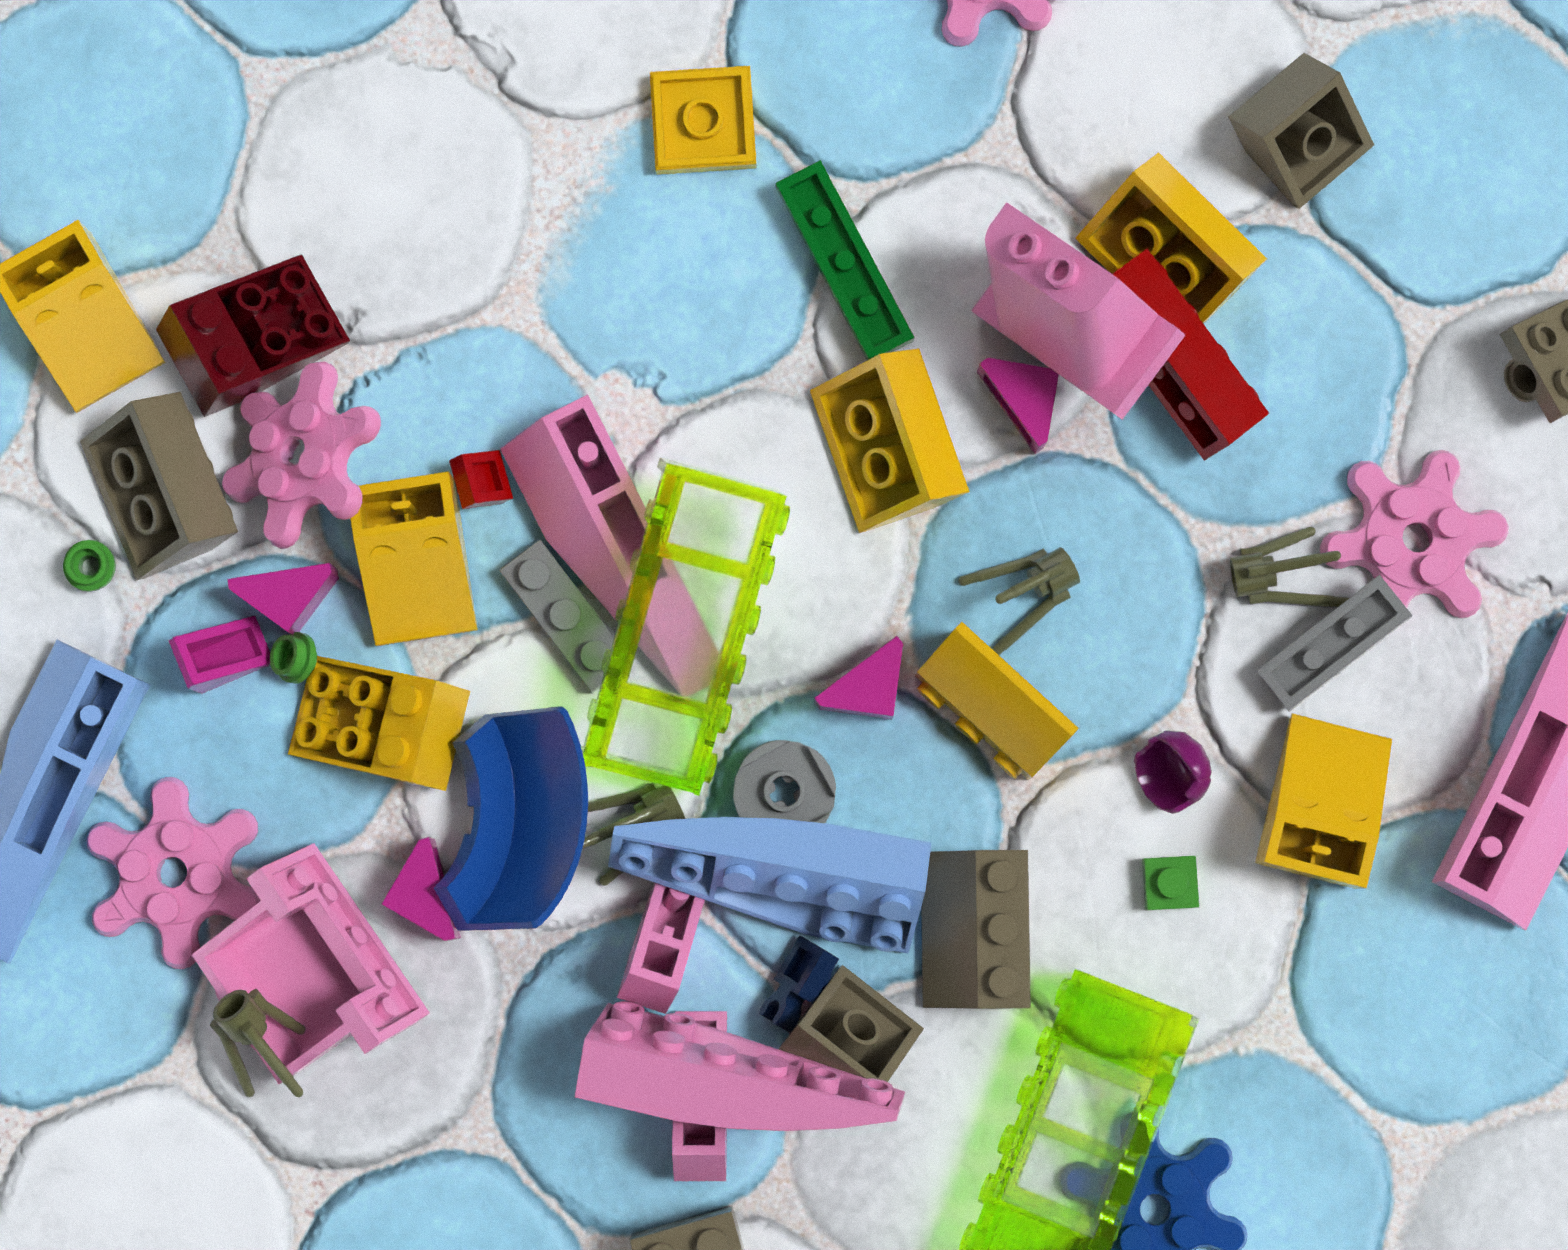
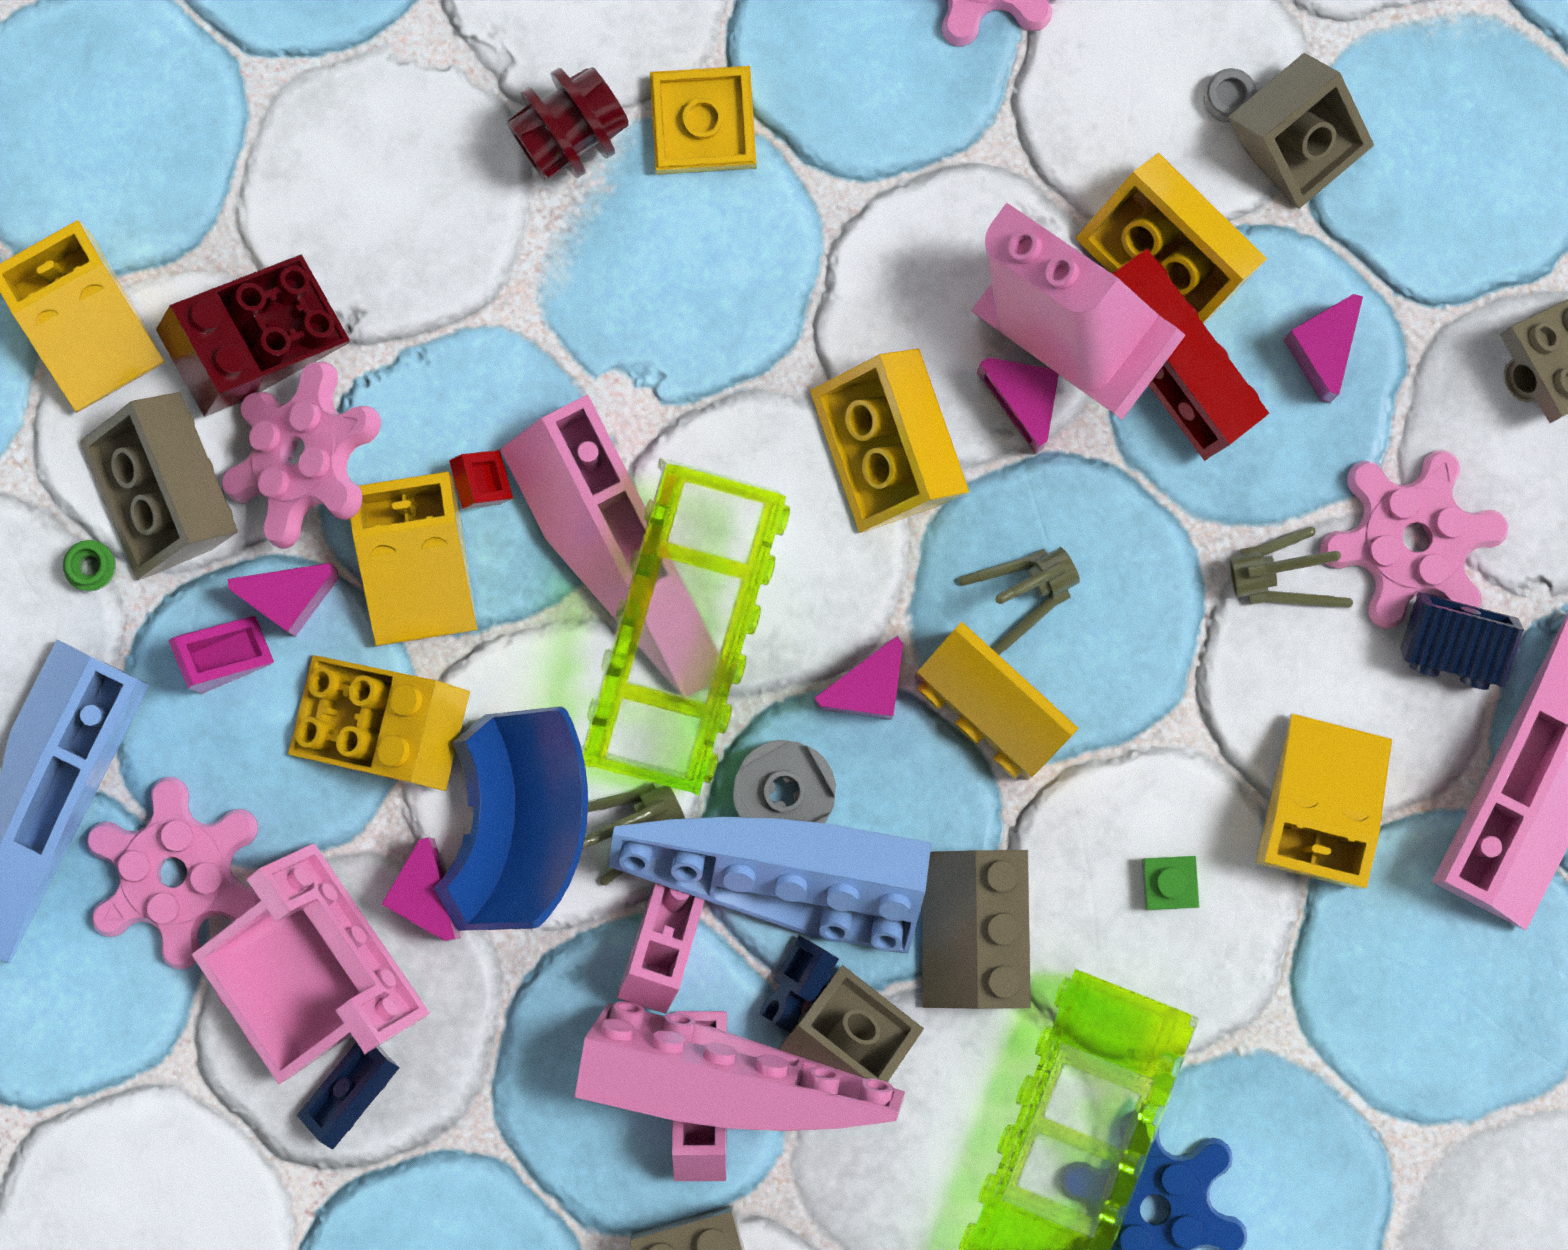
(242, 1019): olive plant -> none
(293, 657): bright green plate -> none
(347, 1094): none -> dark blue plate
(561, 611): light grey plate -> none
(568, 122): none -> dark red piece
(844, 261): green plate -> none
(1173, 771): magenta hair -> none
(1227, 92): none -> light grey tile
(1324, 345): none -> dark pink slope
(1334, 643): light grey plate -> none
(1460, 641): none -> dark blue brick

